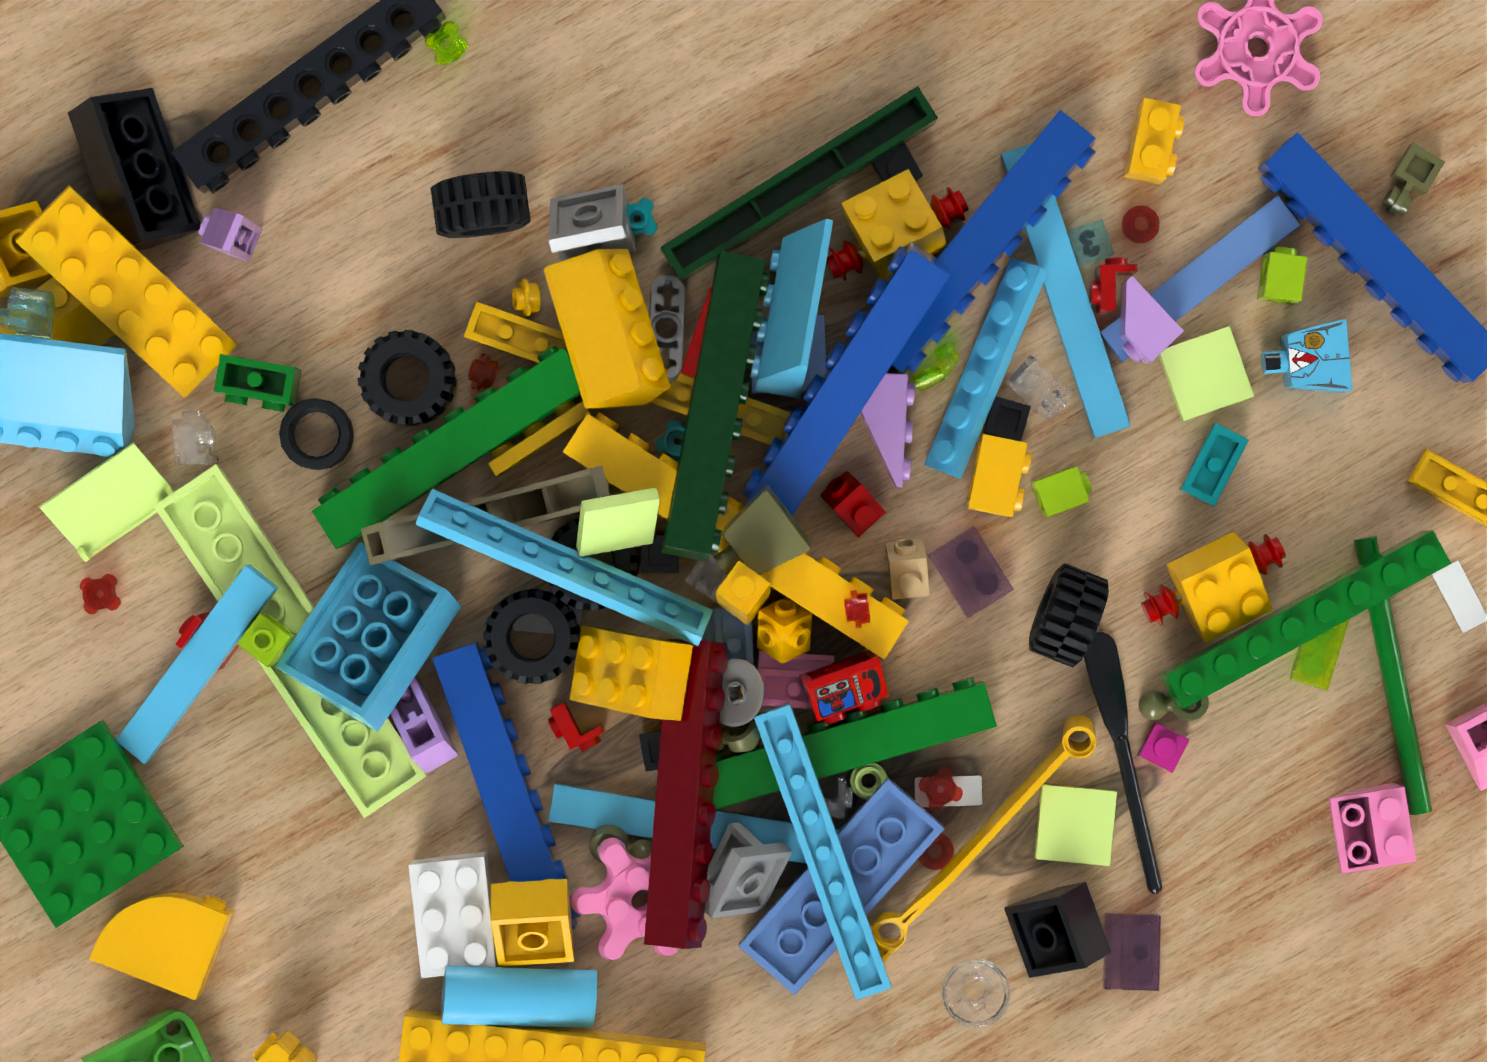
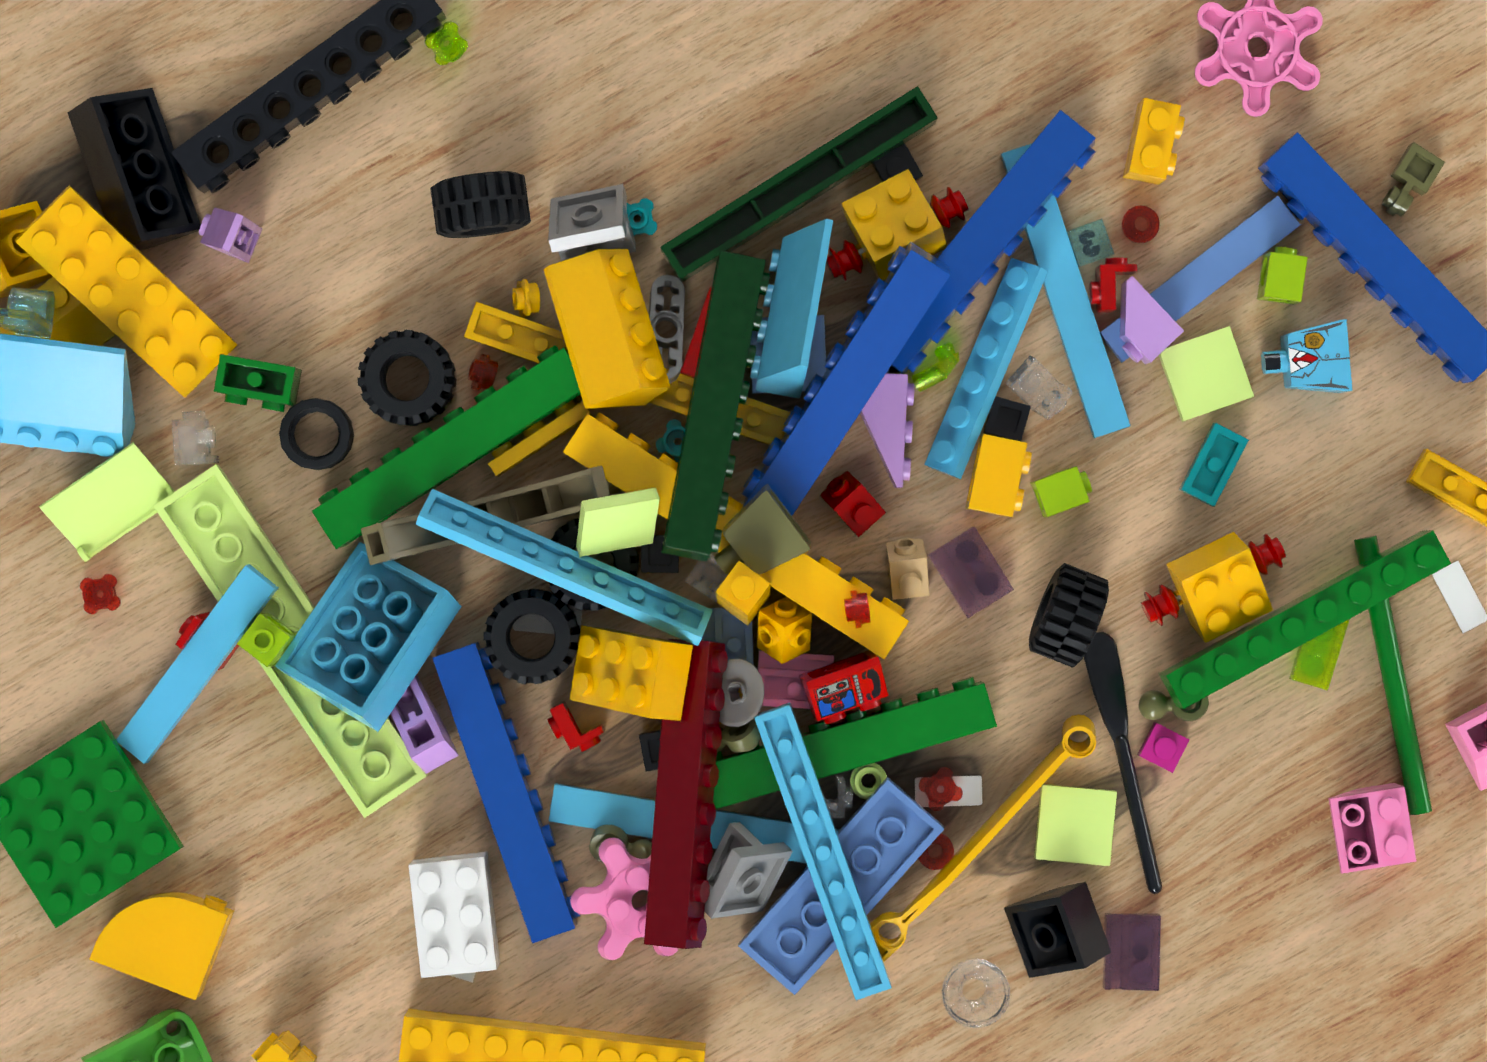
(519, 997): medium azure brick -> none
(532, 922): yellow slope -> none

